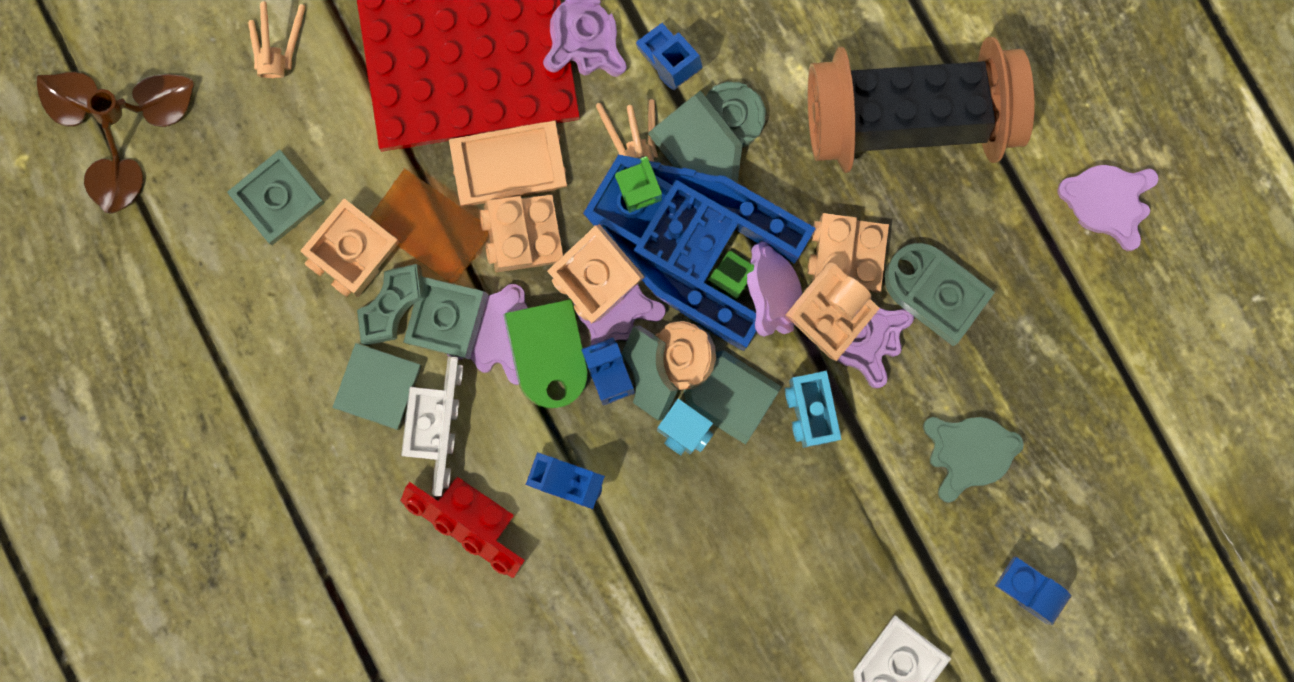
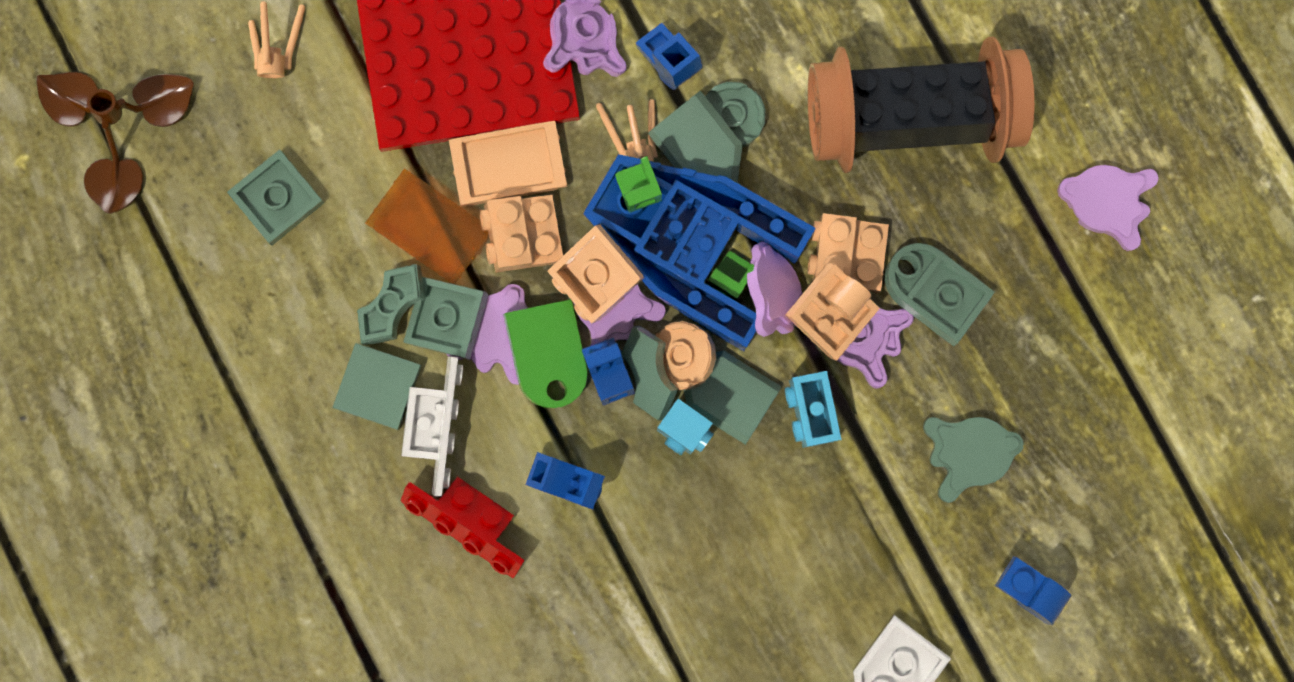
(348, 249): light nougat plate -> none

